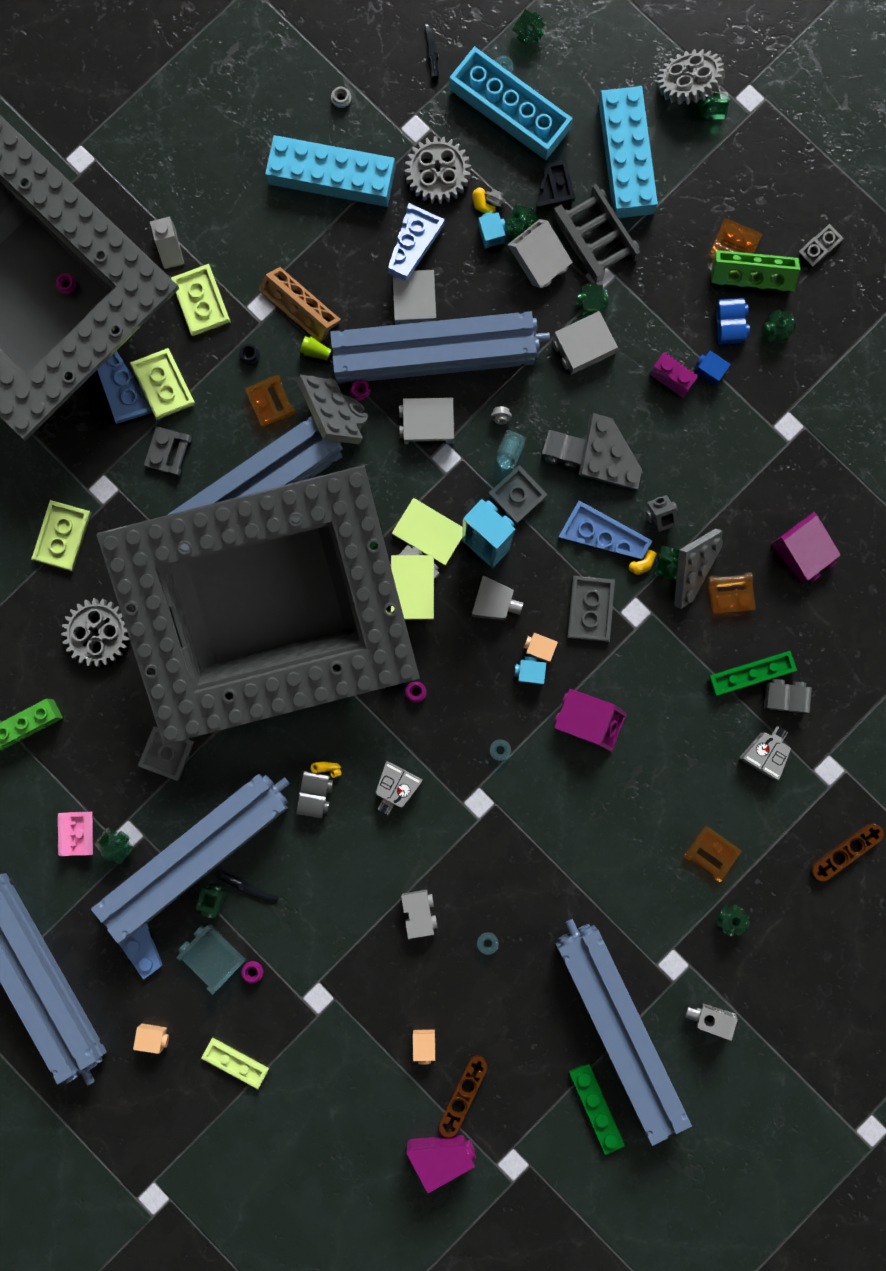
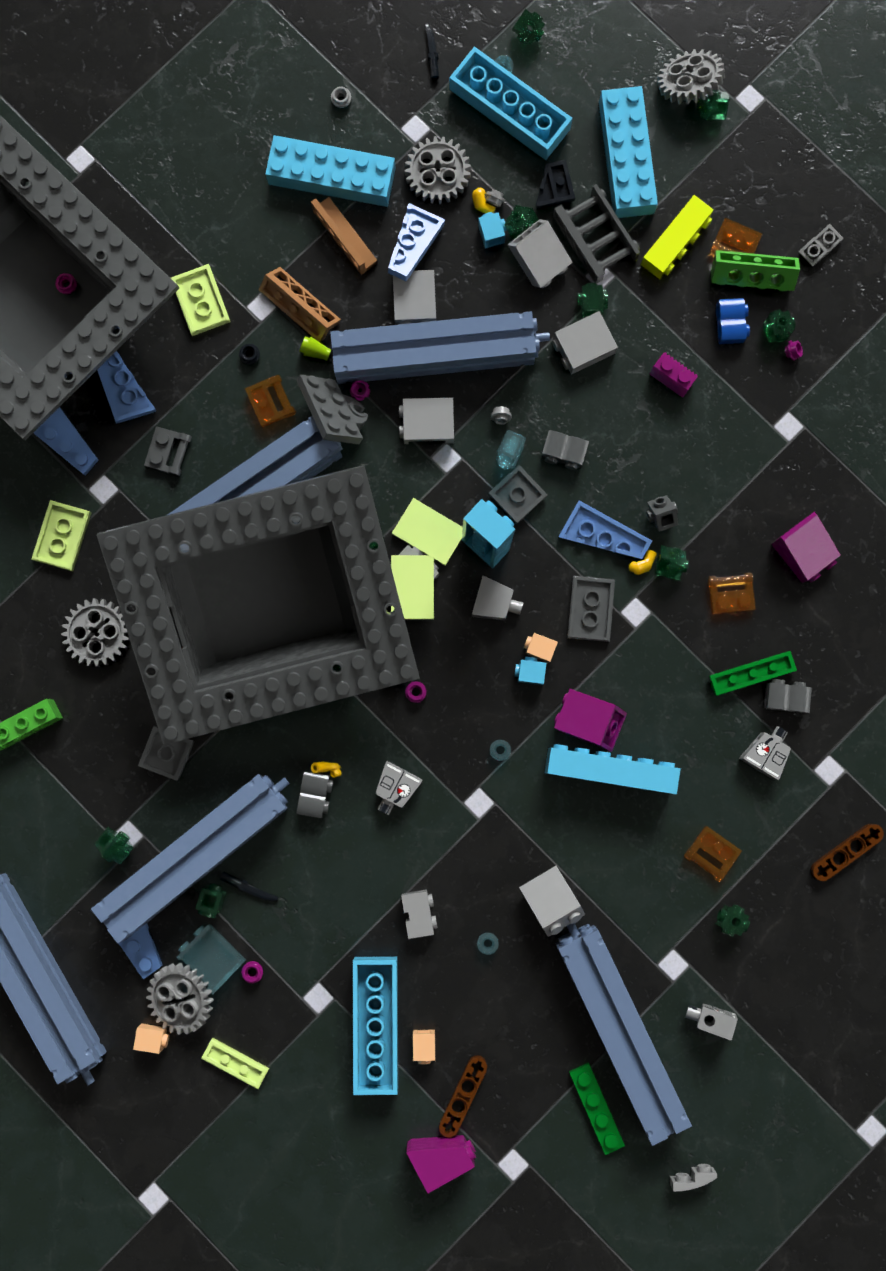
(66, 441): none -> medium blue wing
(75, 833): bright pink bracket -> none
(162, 383): yellowish green tile -> none
(167, 242): light grey slope -> none
(174, 979): none -> light grey gear
(344, 235): none -> medium nougat fence
(375, 1026): none -> medium azure brick
(552, 901): none -> light grey brick
(608, 456): dark grey plate -> none
(611, 770): none -> medium azure brick
(676, 237): none -> neon yellow brick
(694, 564): dark grey plate -> none
(699, 1177): none -> light grey slope
(711, 368): blue brick -> none
(793, 350): none -> magenta plate

